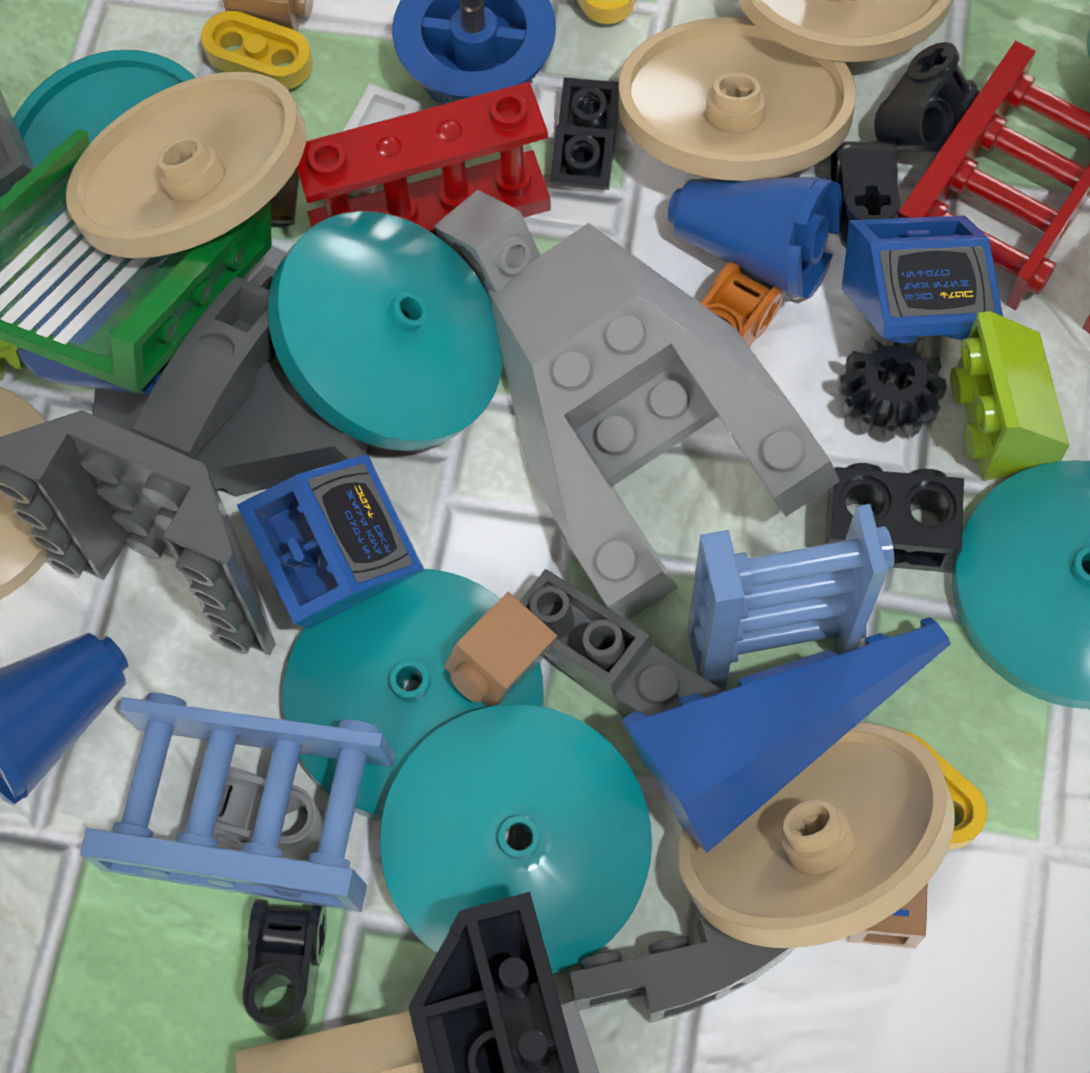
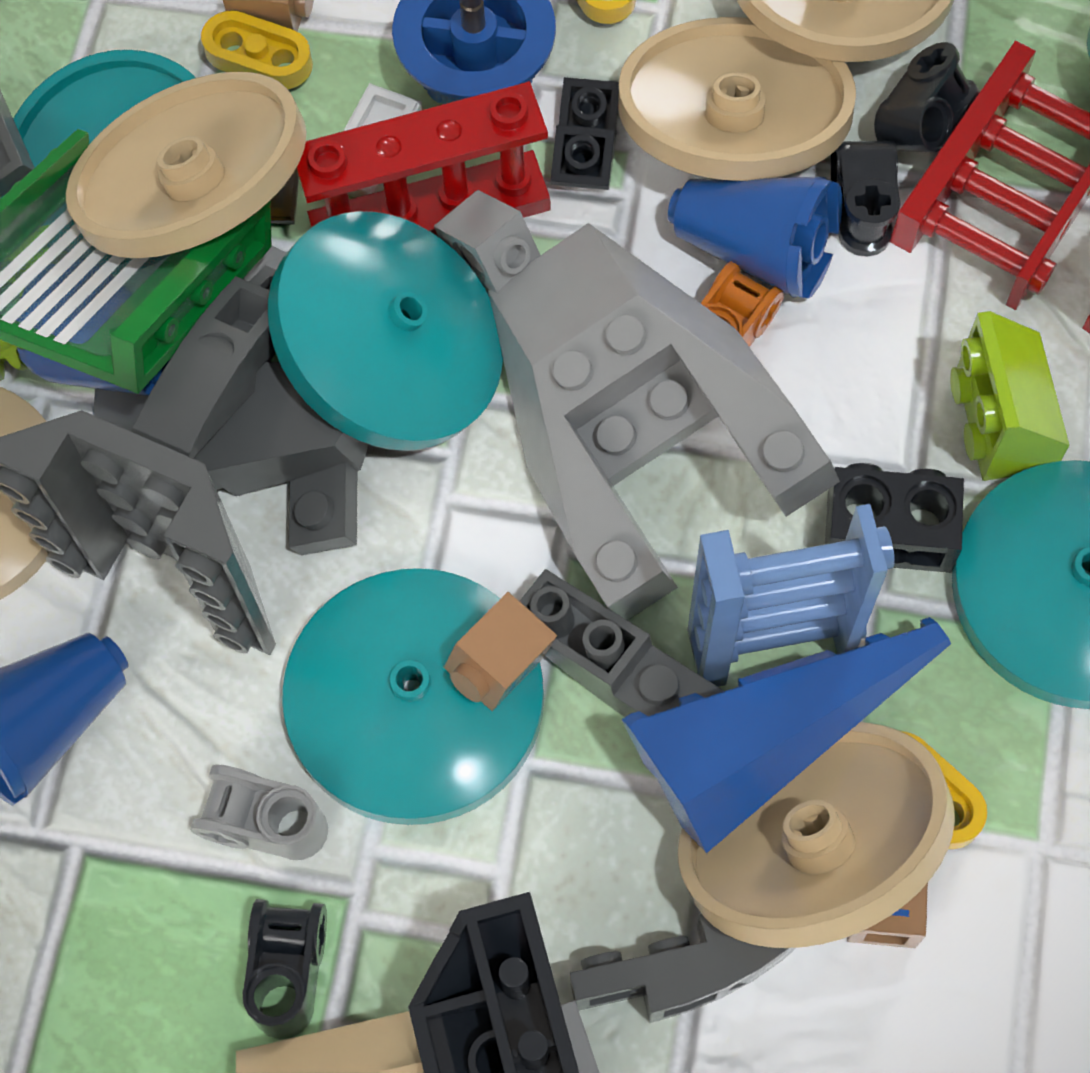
(260, 864): medium blue fence -> none
(330, 539): blue slope -> none
(530, 769): teal dish -> none
(886, 404): black gear -> none
(920, 276): slope -> none

